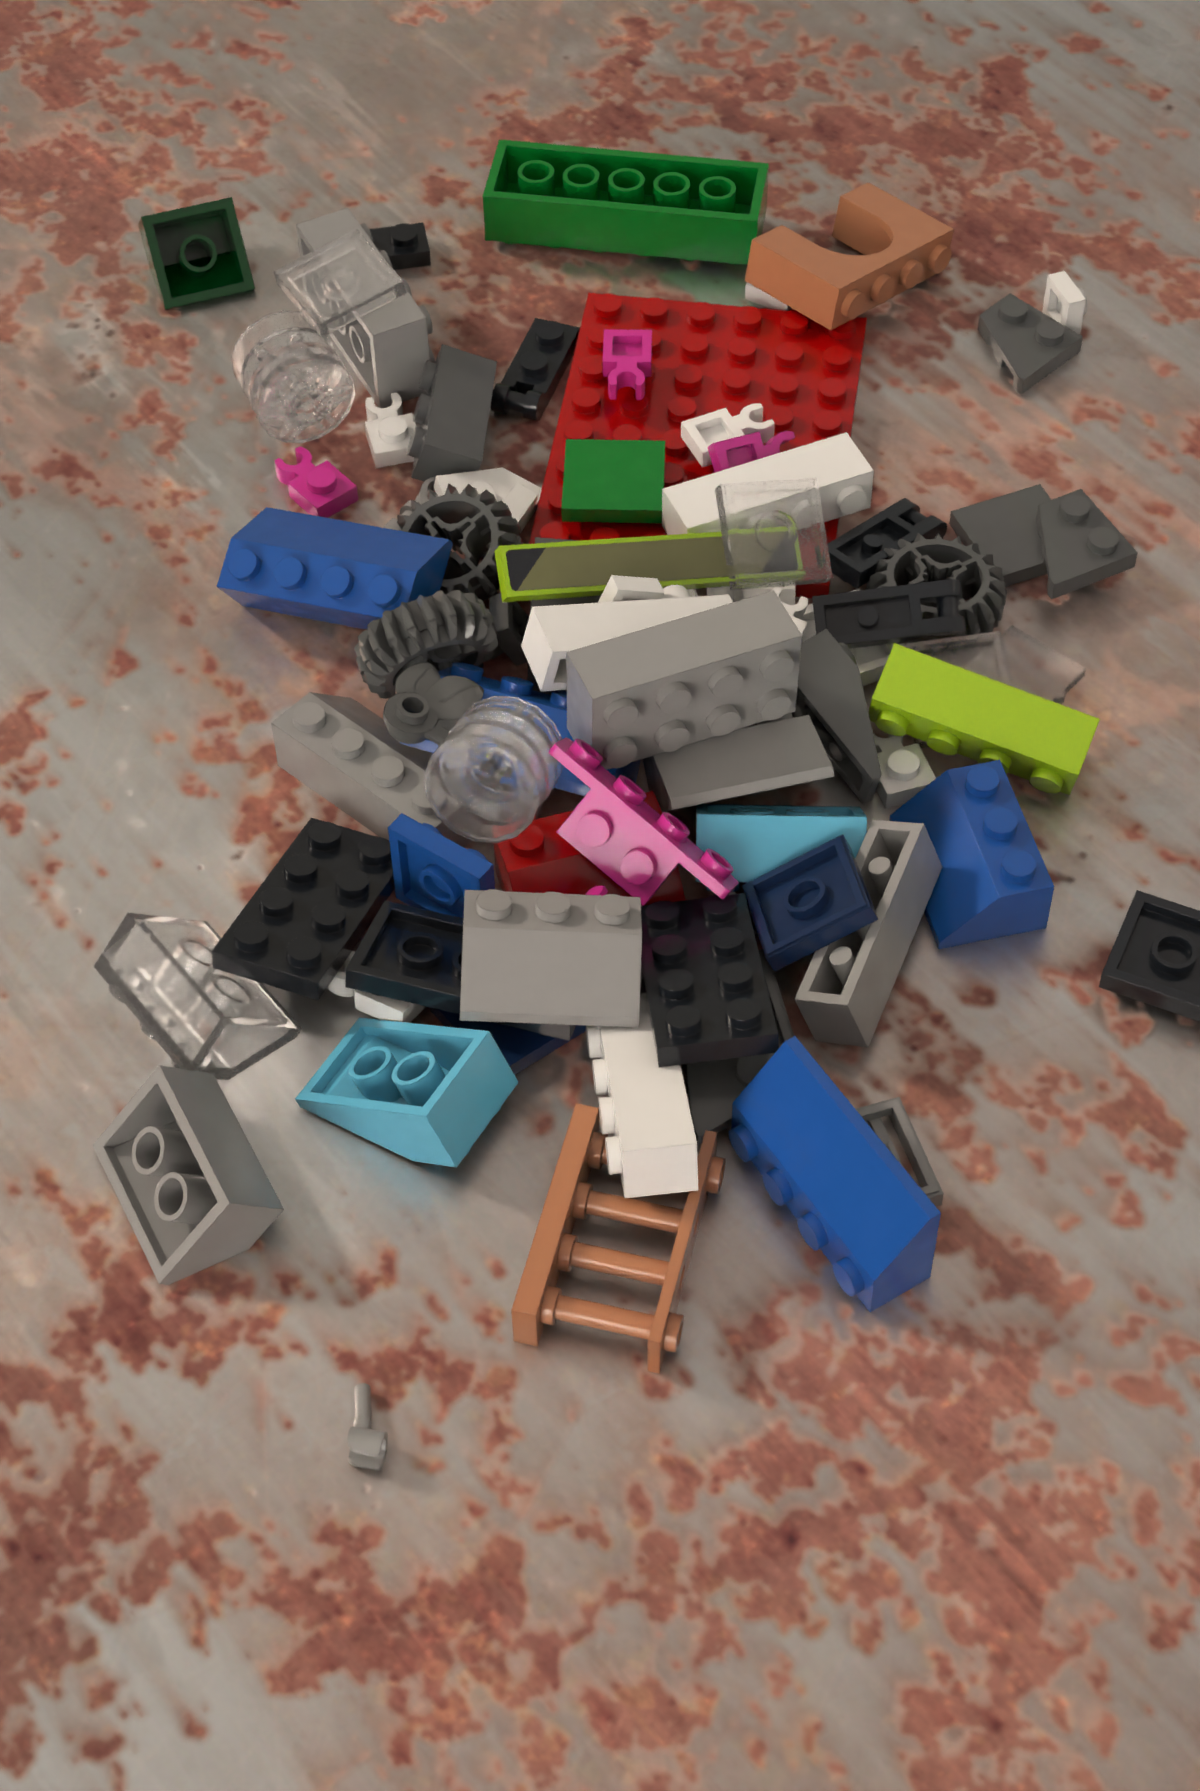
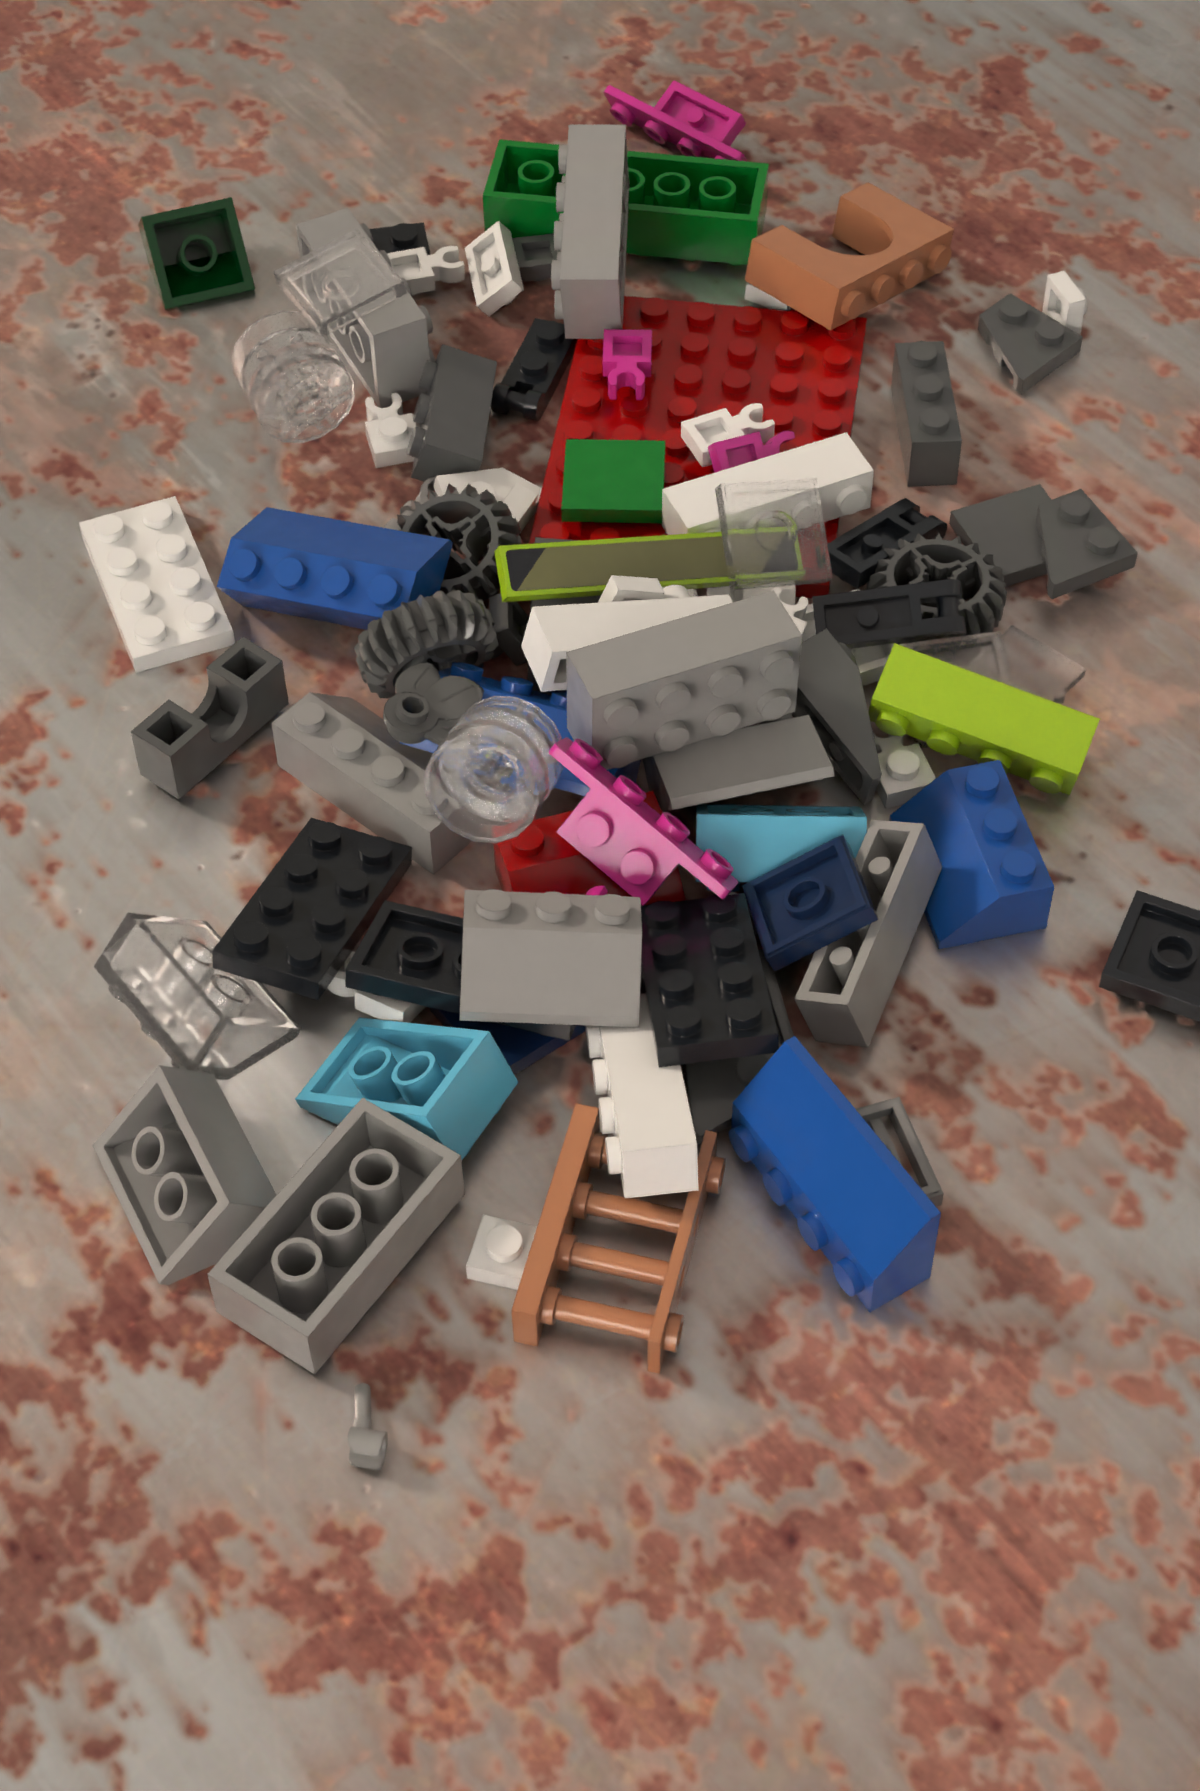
(156, 584): none -> white plate
(242, 695): none -> dark grey arch
(316, 489): dark pink plate -> none
(337, 1235): none -> light grey brick
(423, 269): none -> white plate
(434, 870): blue plate -> none
(494, 269): none -> white plate
(500, 1252): none -> white plate
(535, 256): none -> dark grey plate
(591, 230): none -> light grey brick
(684, 119): none -> dark pink bracket
(926, 414): none -> dark grey brick

